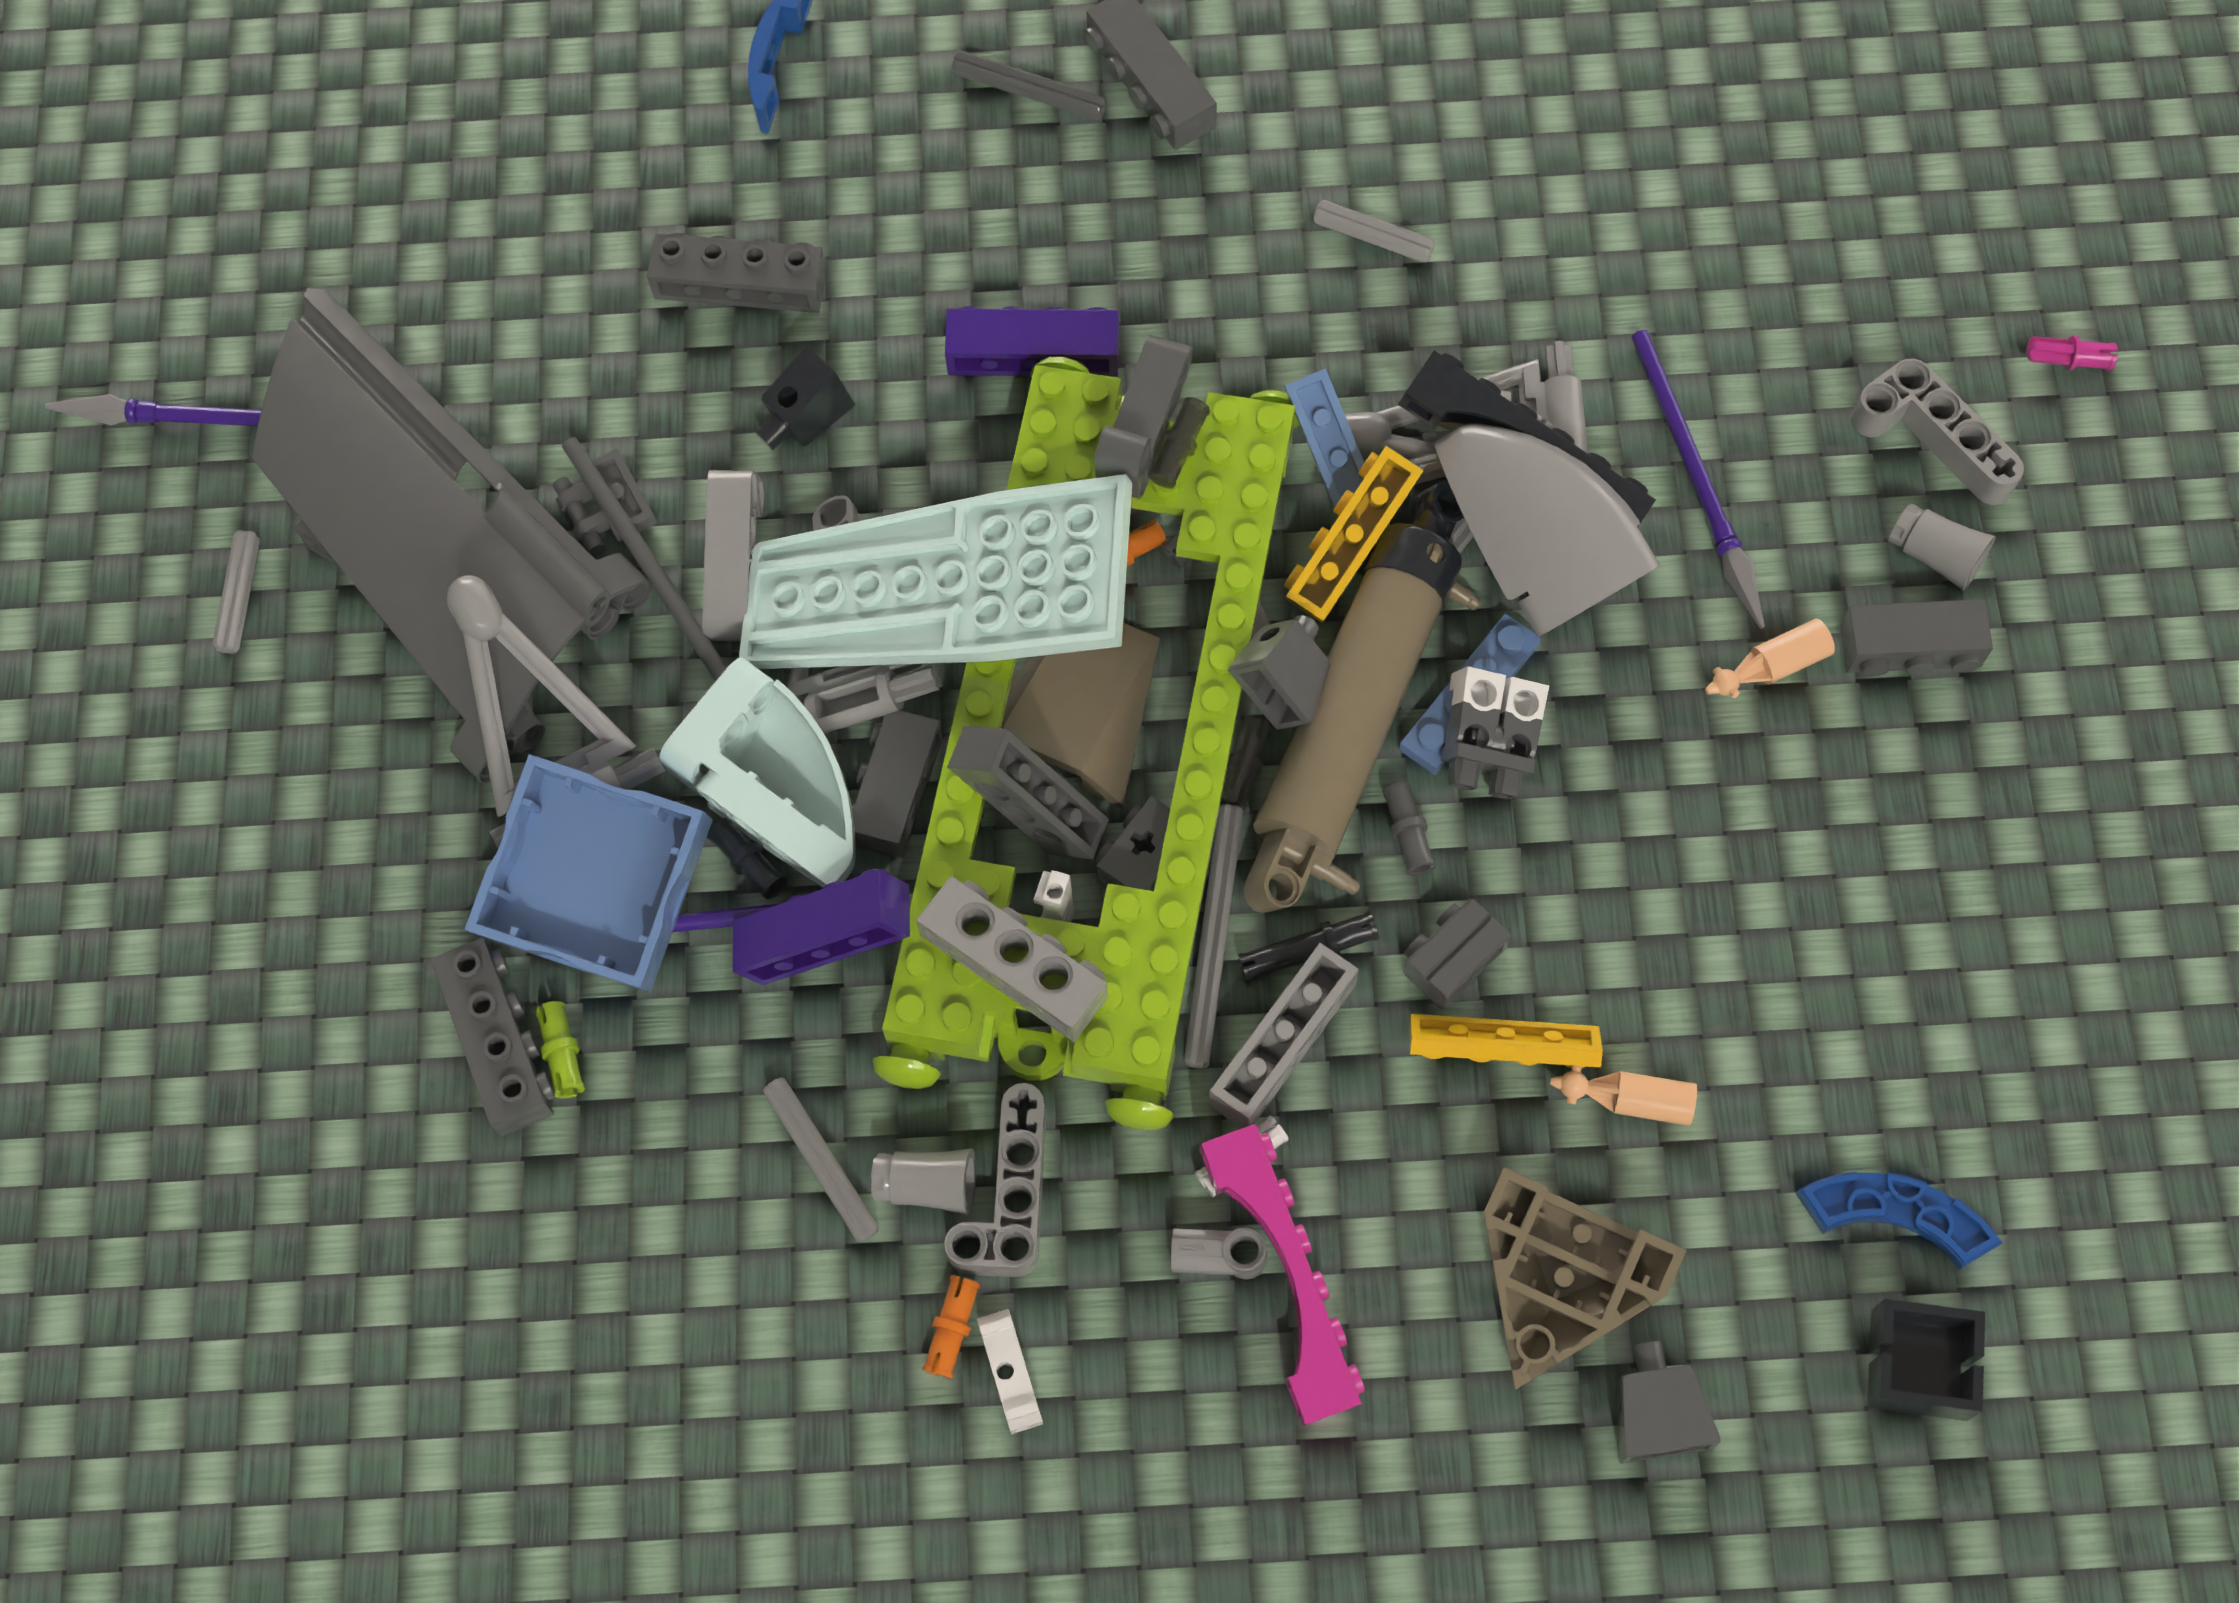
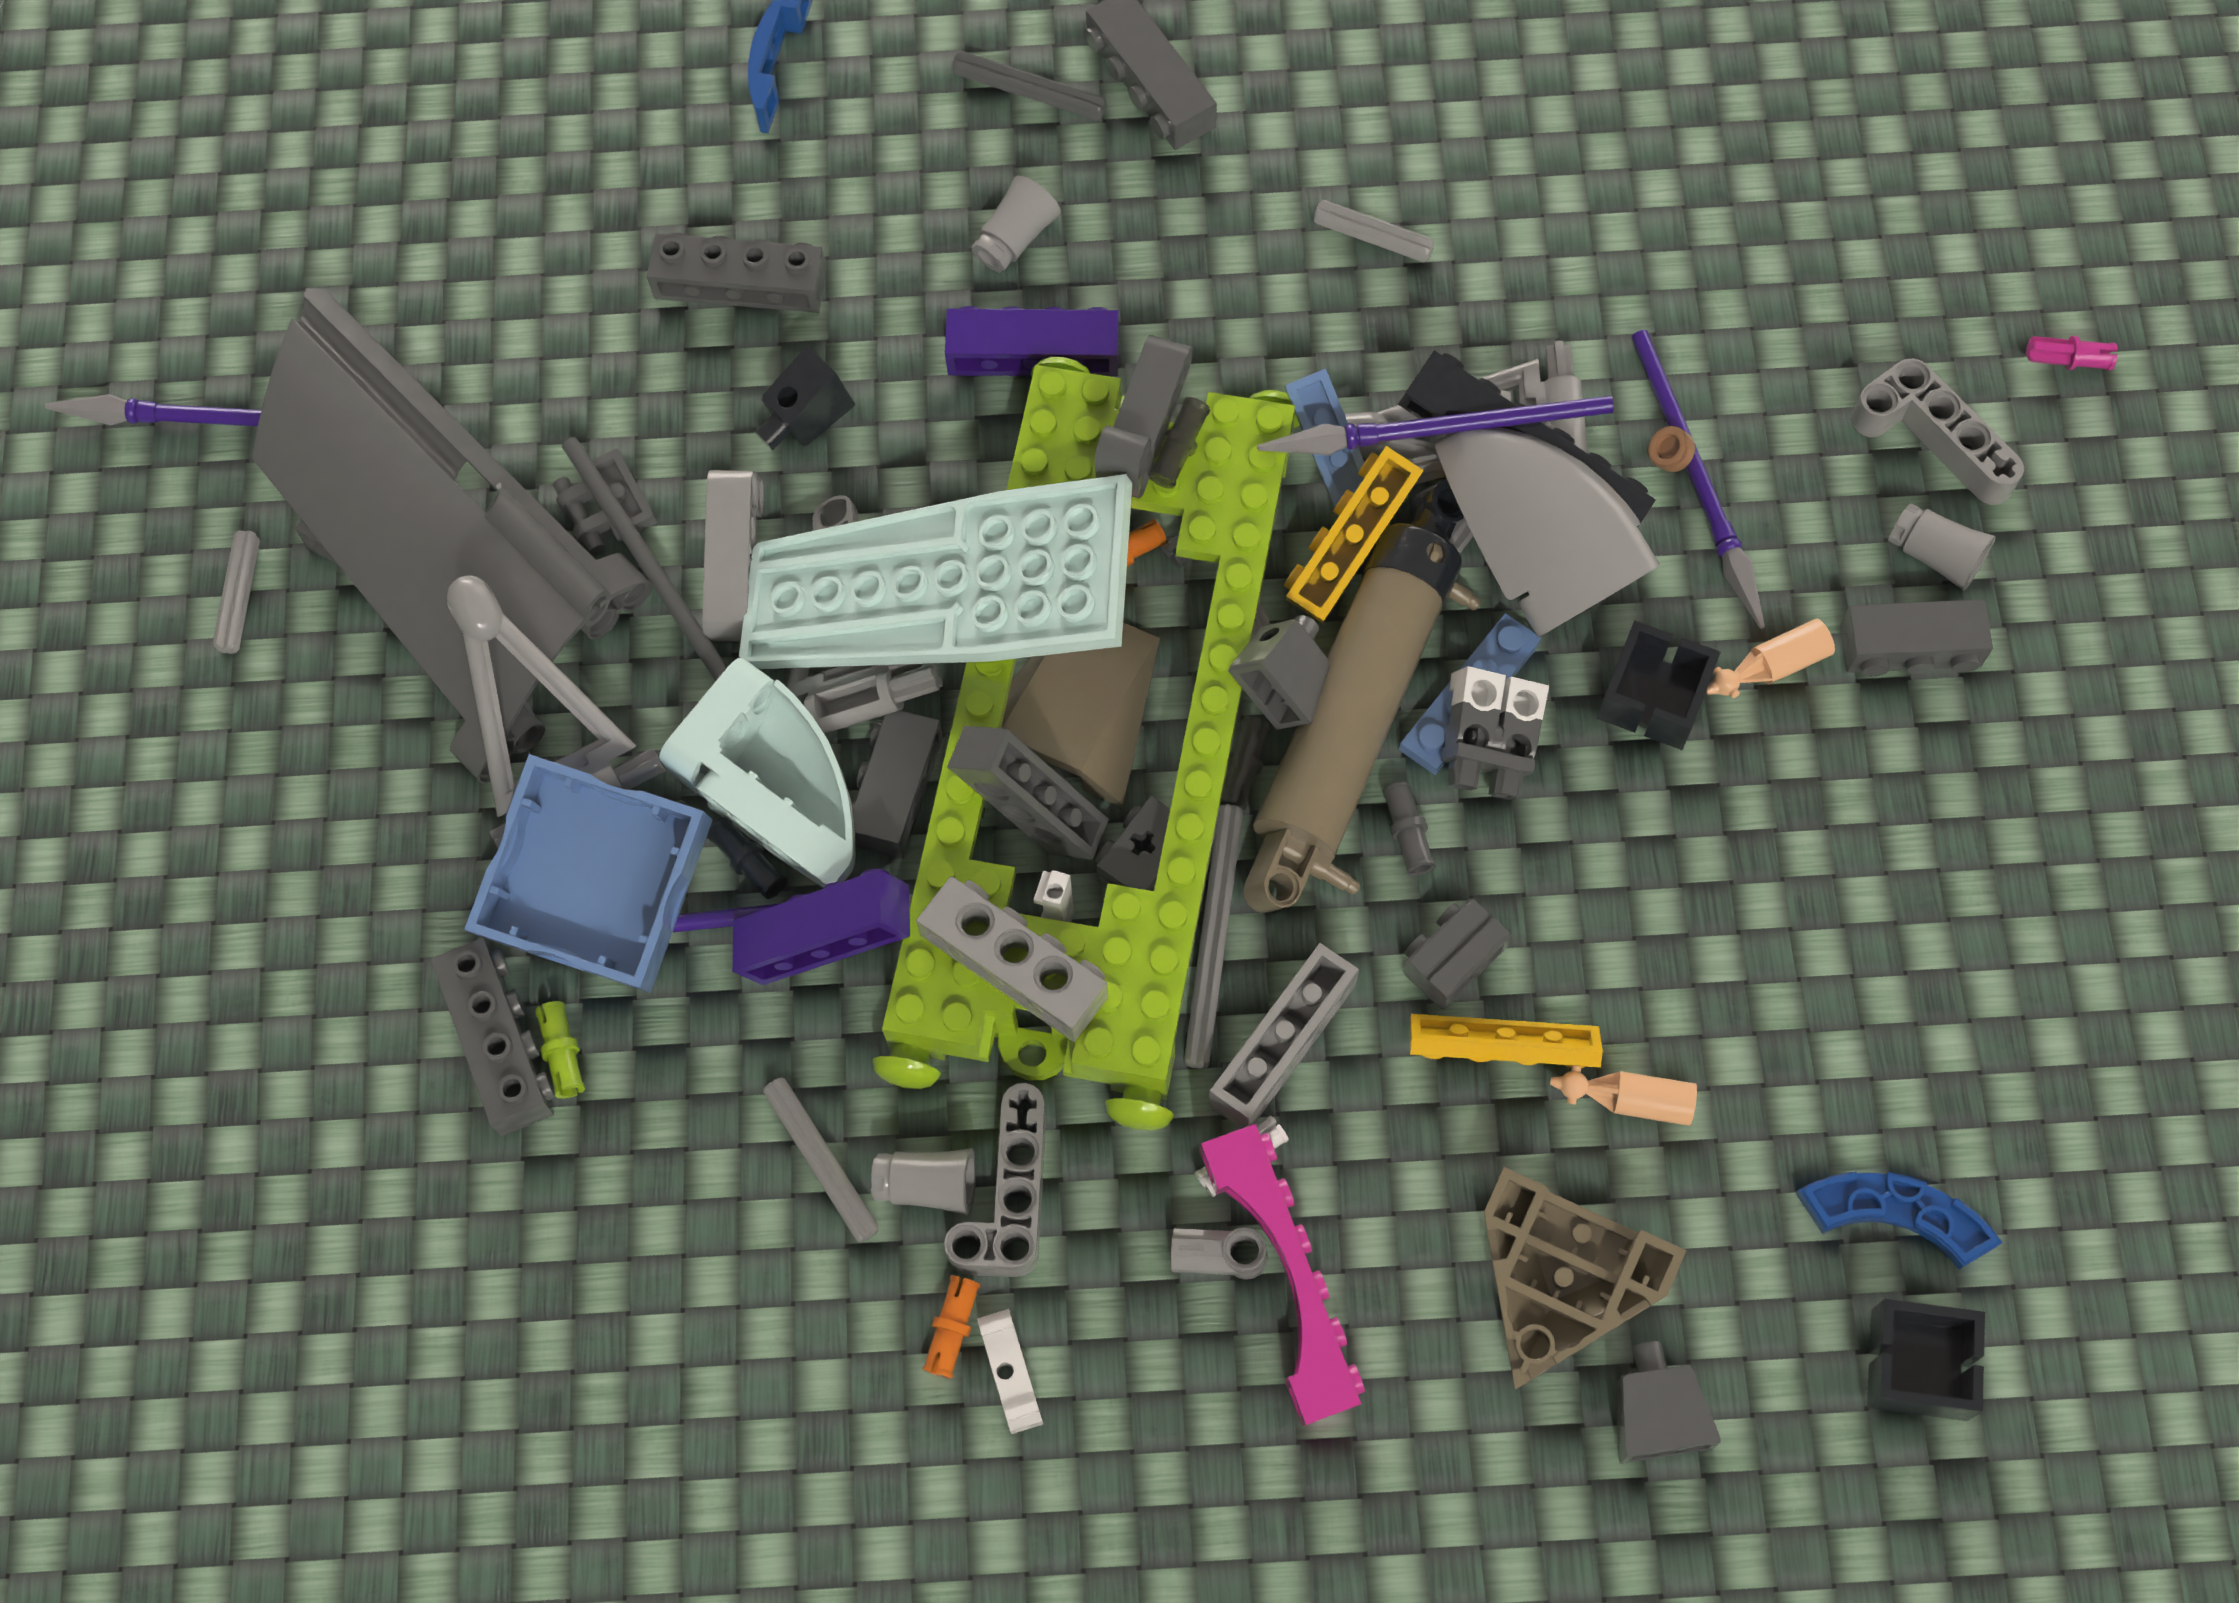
(1015, 223): none -> light grey plant
(1299, 948): black pin -> none
(1330, 438): none -> dark purple piece
(1656, 692): none -> black piece
(1671, 449): none -> medium nougat tile

